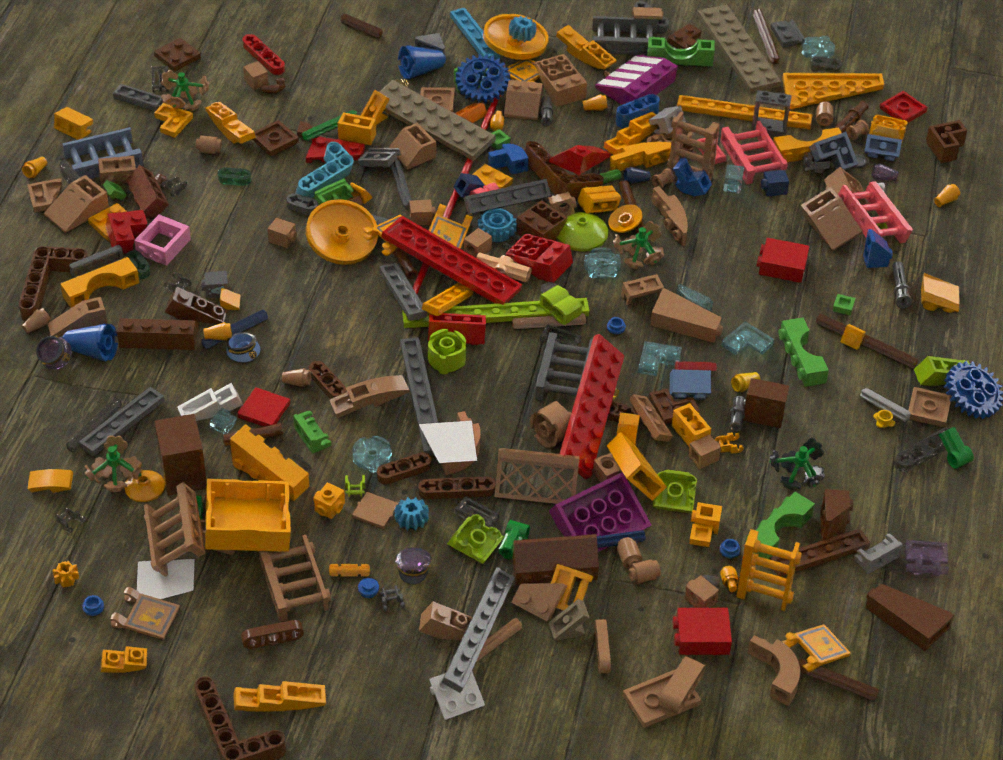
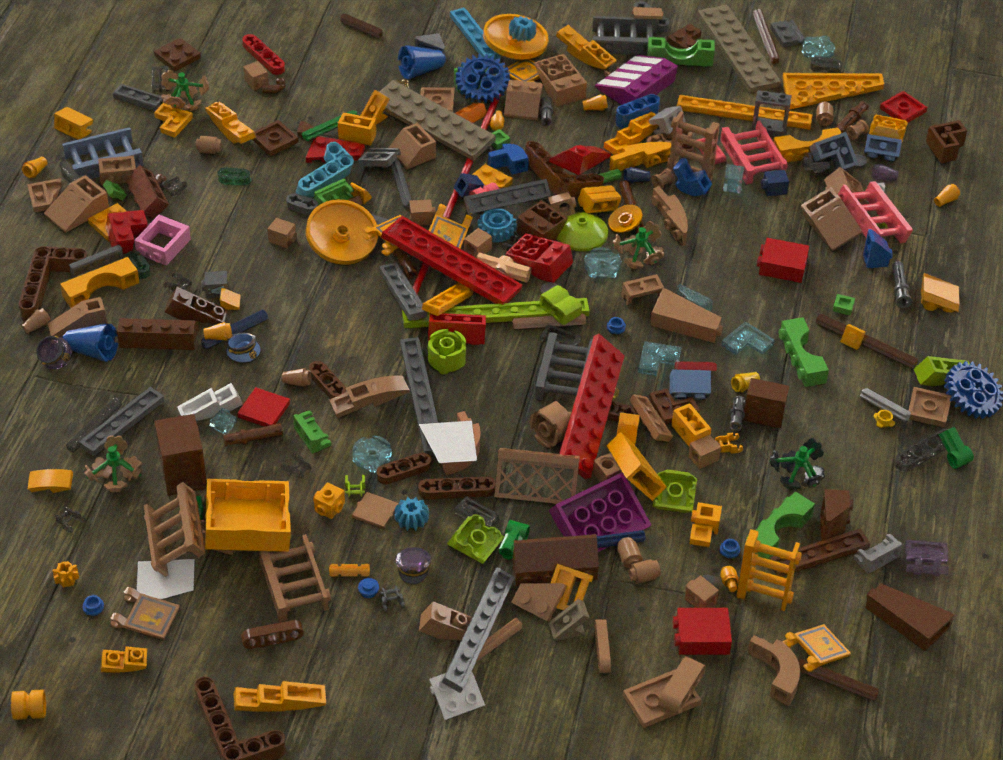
(28, 704): none -> light orange wheel
(146, 487): light orange dish -> none
(266, 464): light orange wedge -> none

